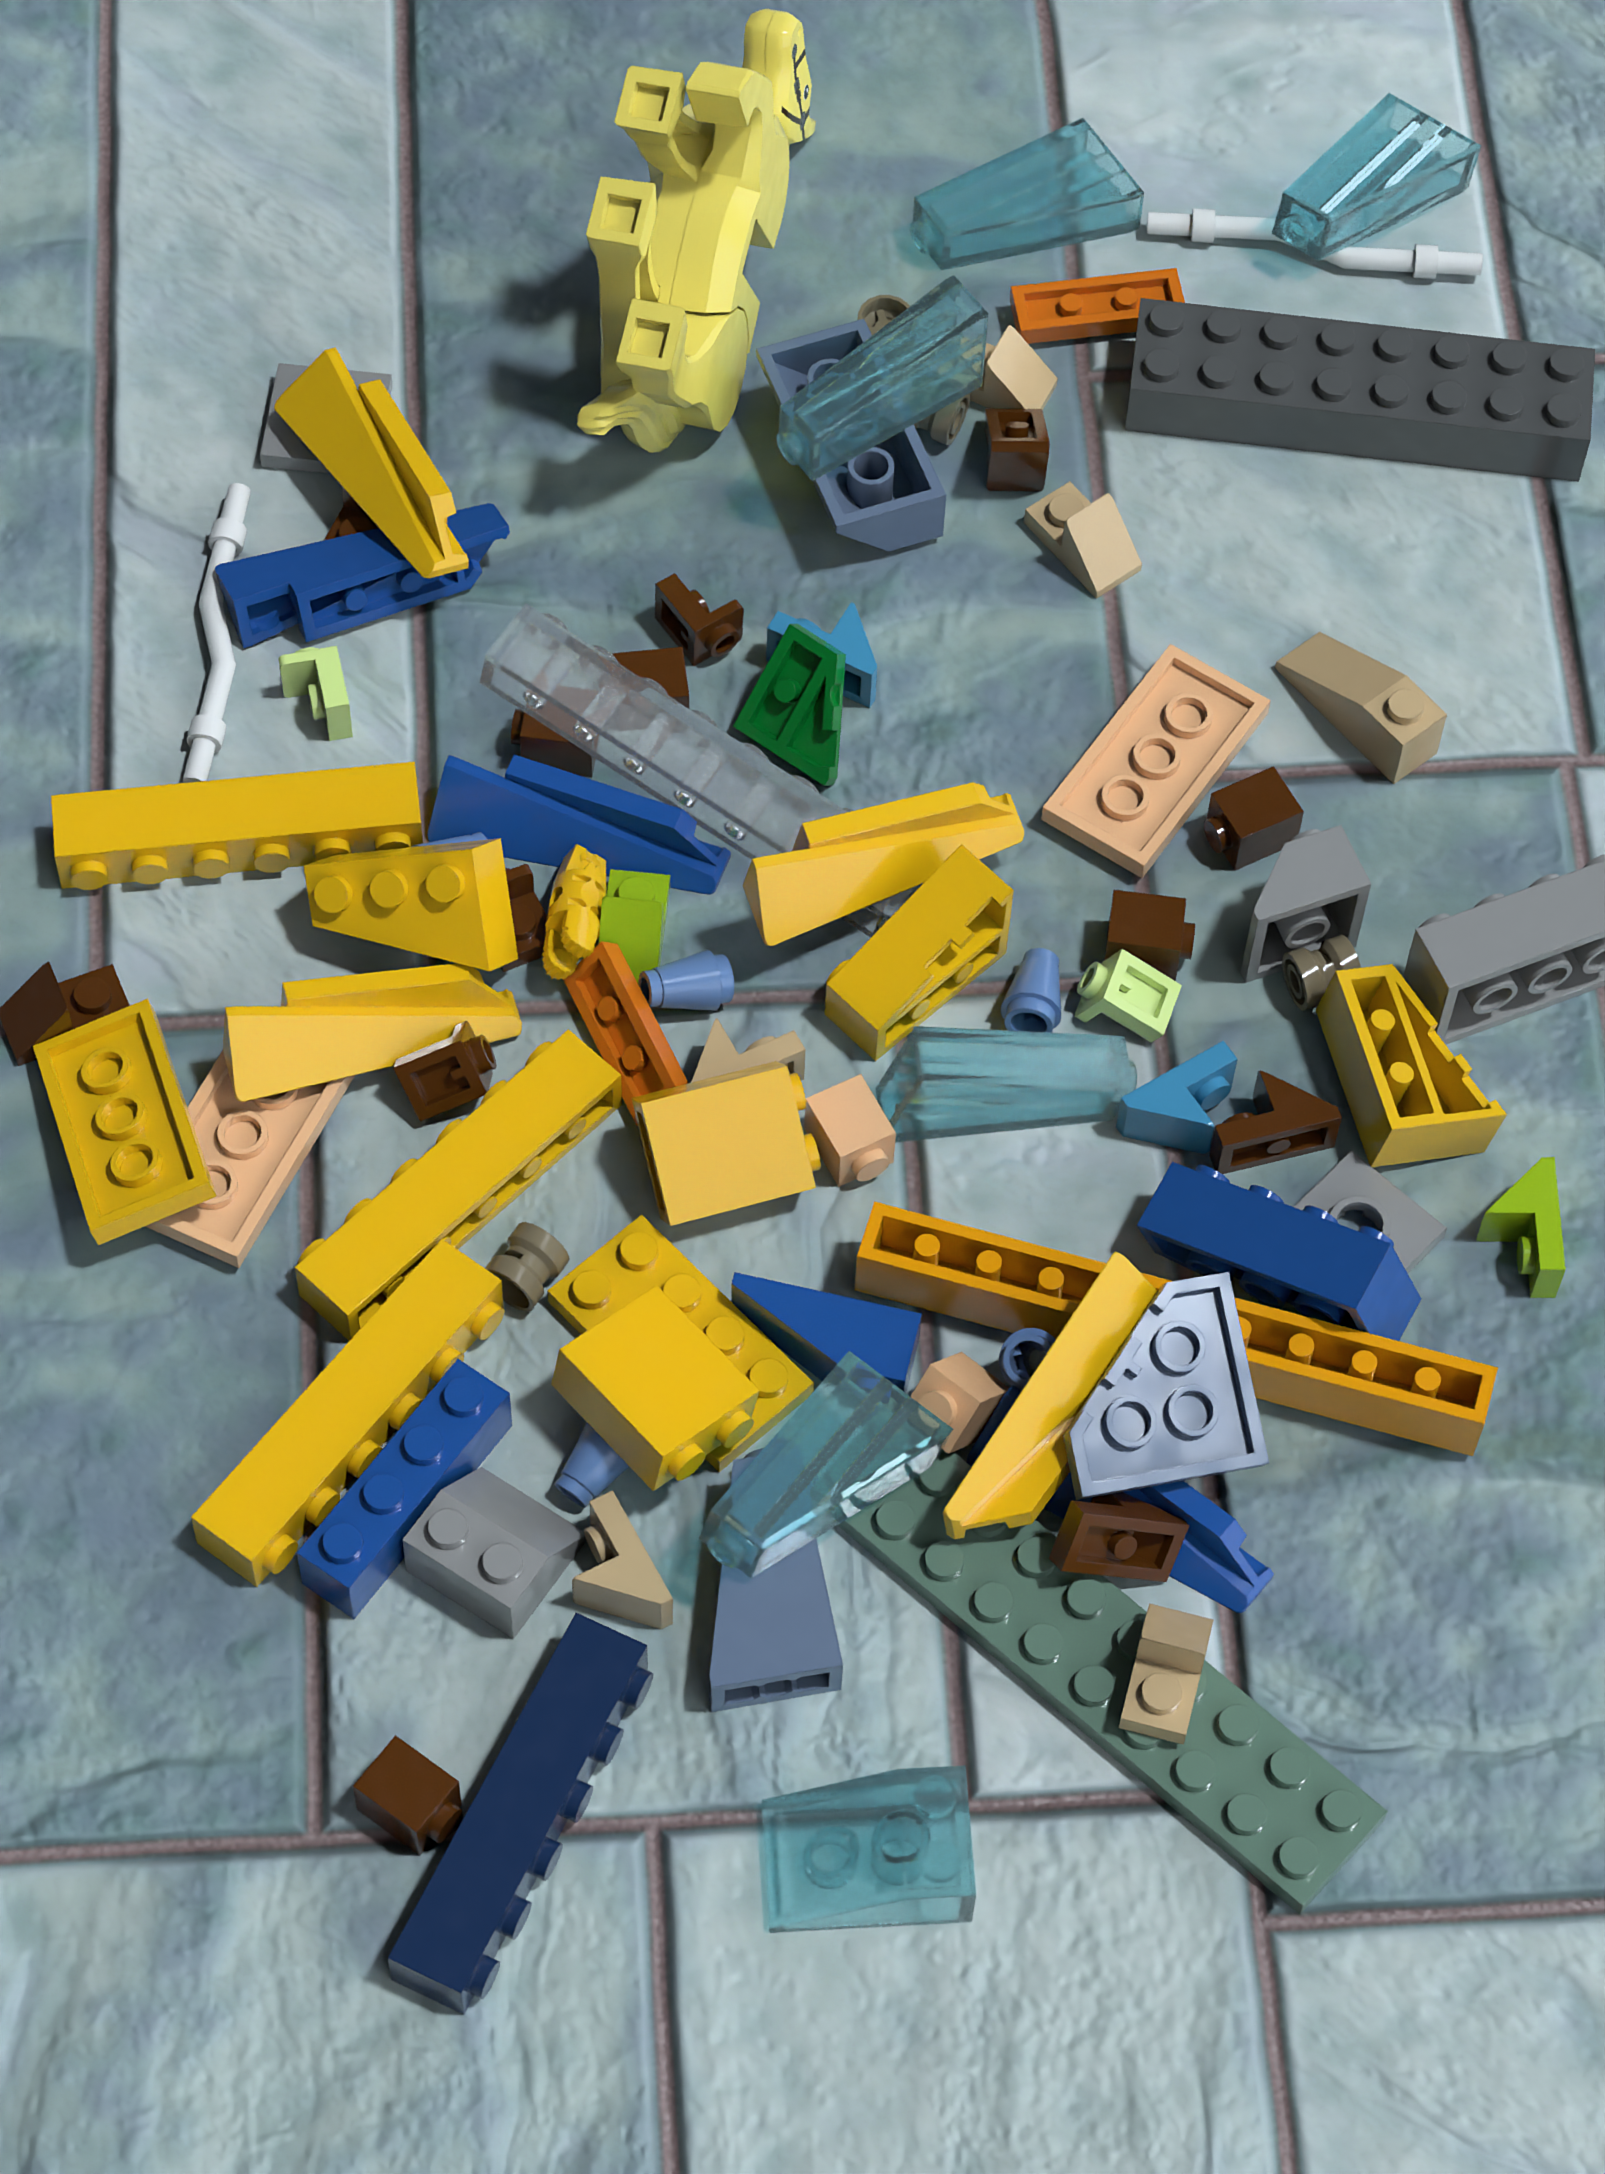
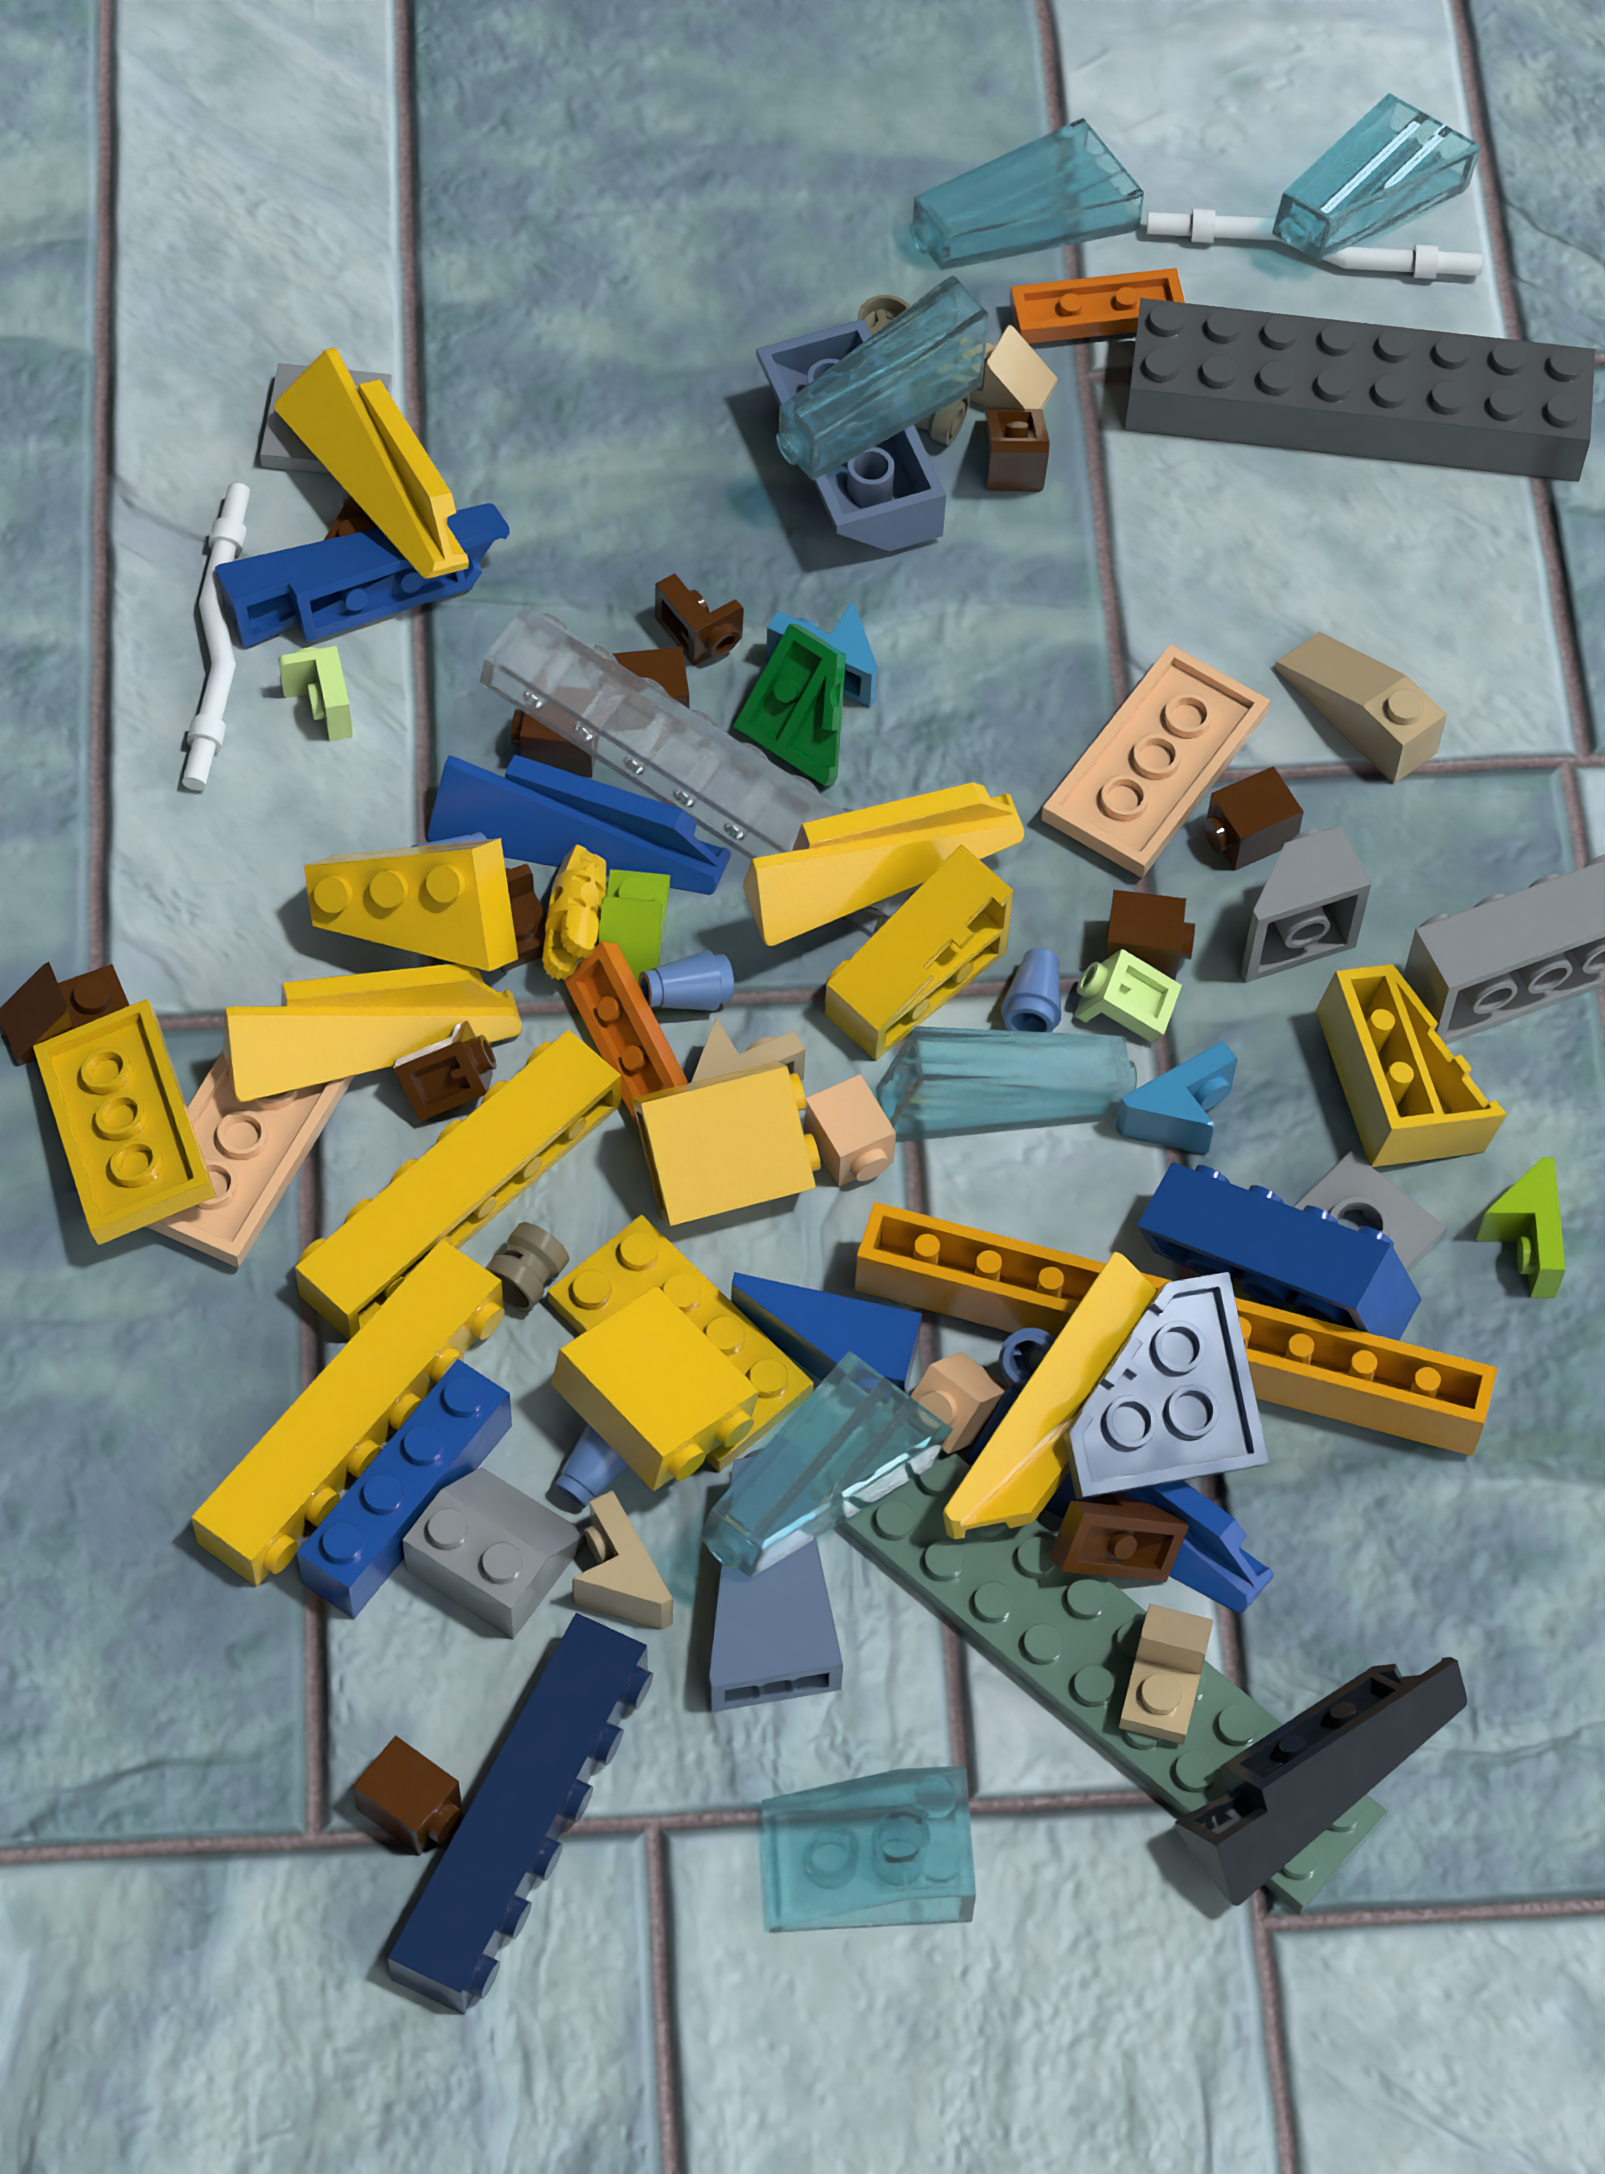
(232, 824): yellow brick -> none
(677, 246): light yellow animal -> none
(1085, 537): tan slope -> none
(1286, 1127): reddish brown slope -> none
(1310, 972): dark tan wheel -> none
(1315, 1771): none -> black wedge

